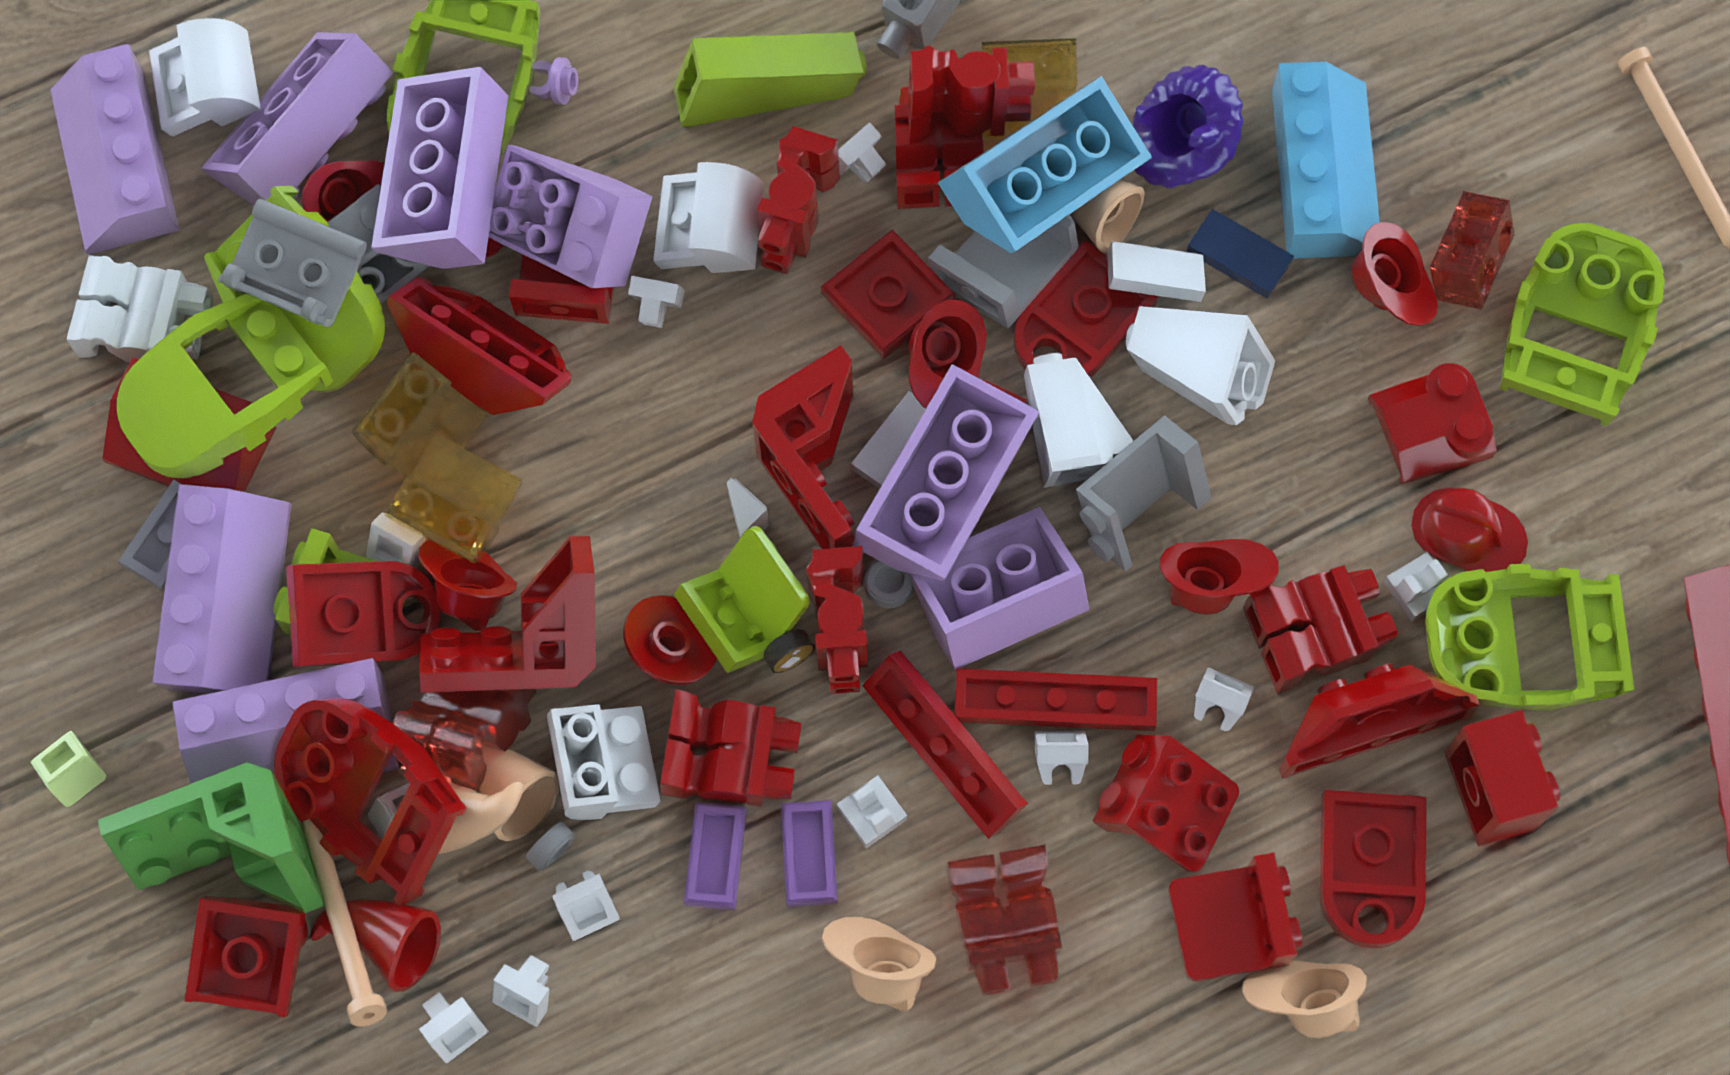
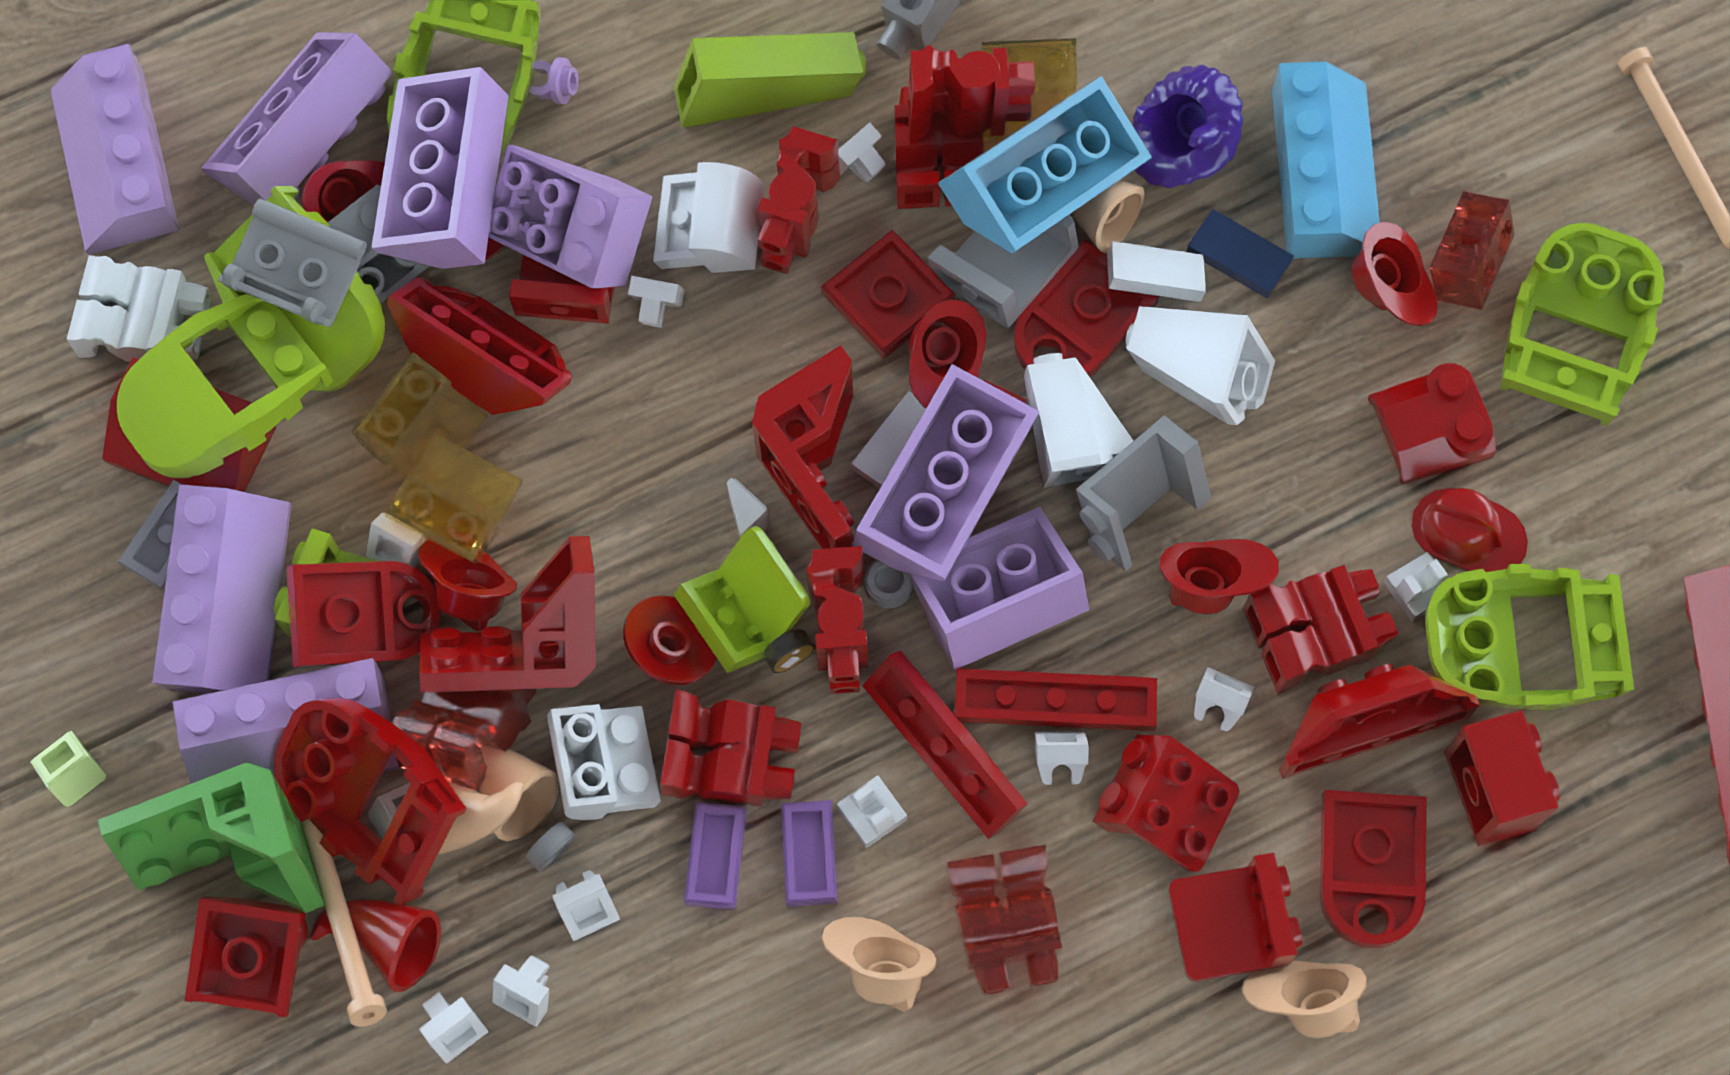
(204, 75): white brick -> none

